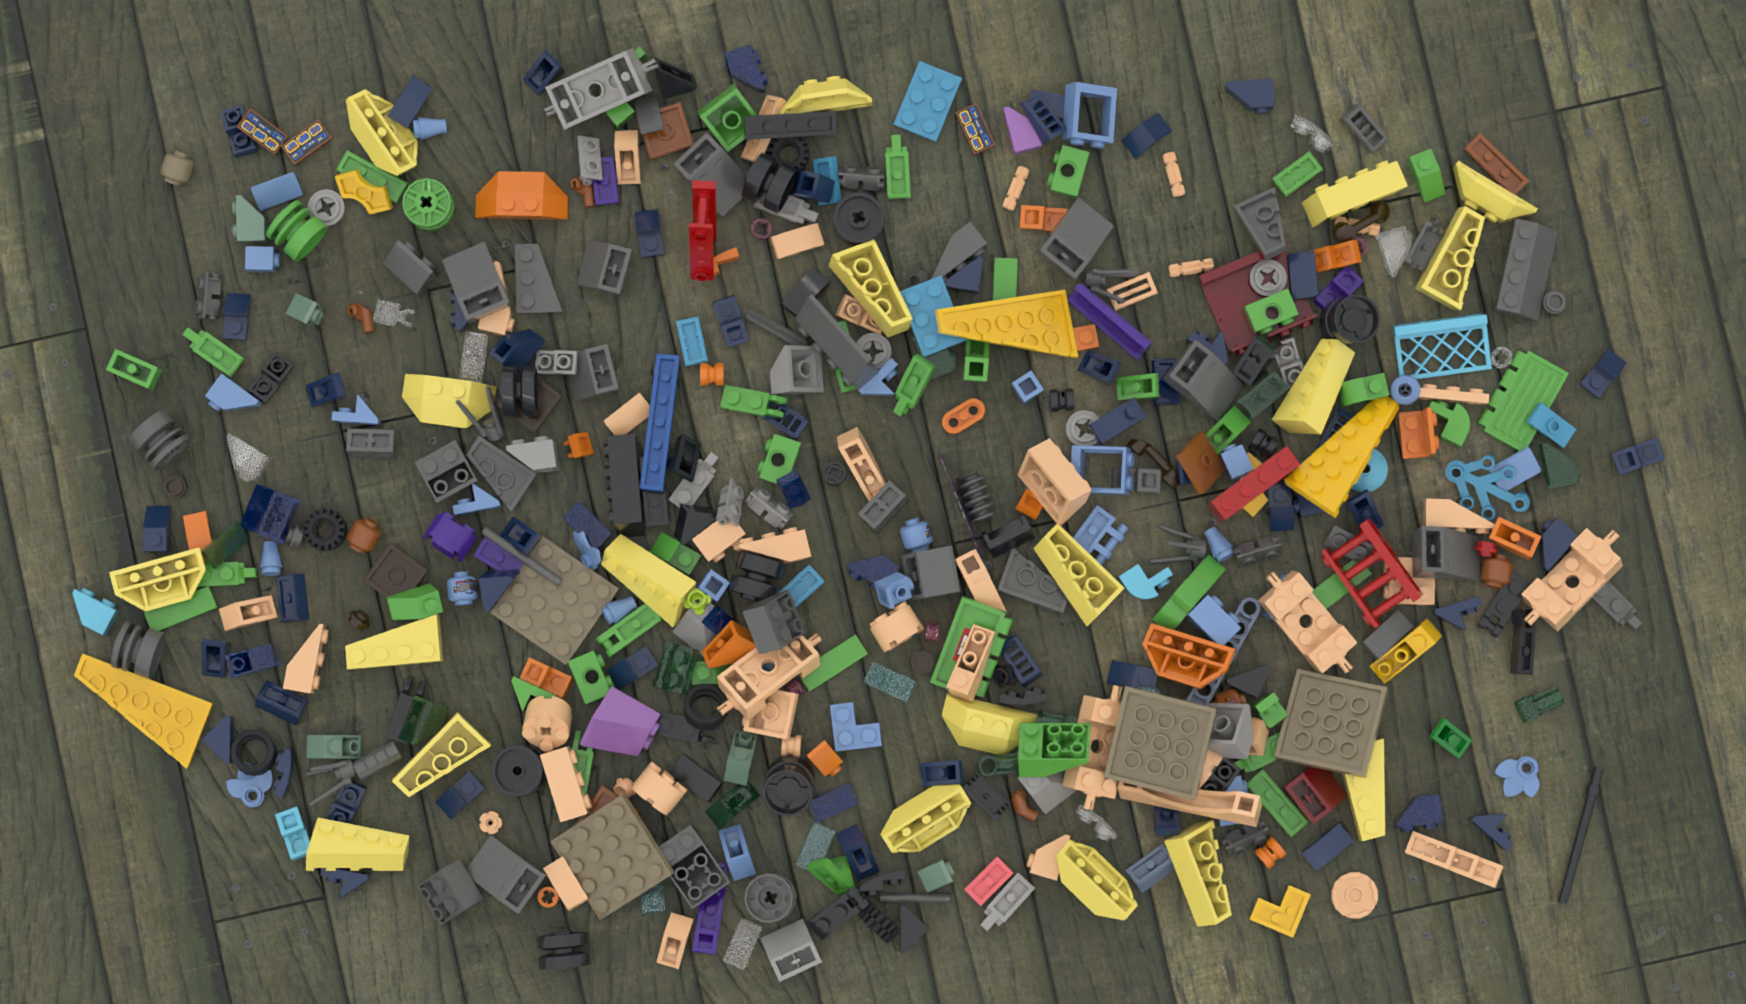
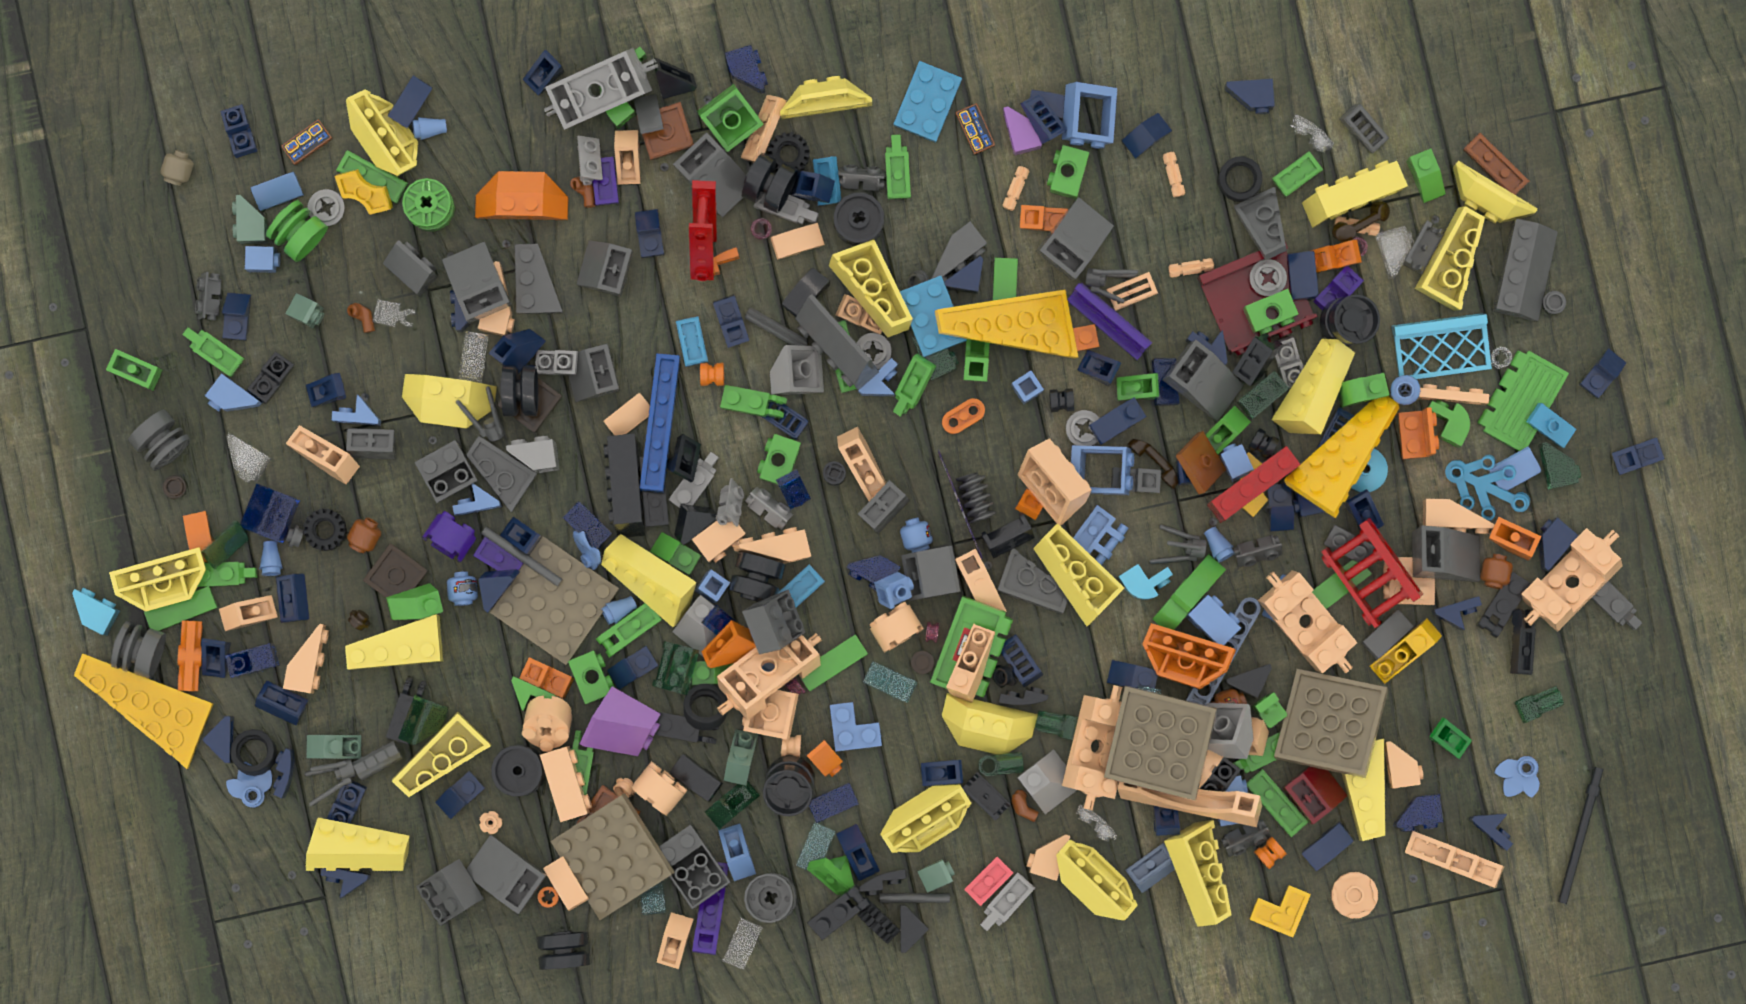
(157, 529): dark blue slope -> none
(189, 655): none -> orange piece
(261, 131): tile -> none
(294, 832): medium azure slope -> none
(323, 454): none -> light nougat slope
(580, 445): orange tile -> none
(695, 595): lime plate -> none
(790, 125): black plate -> none
(791, 950): light grey slope -> none
(1052, 747): bright green slope -> none
(1240, 161): none -> black tyre
(1401, 767): none -> light nougat slope
(1486, 548): red plate -> none

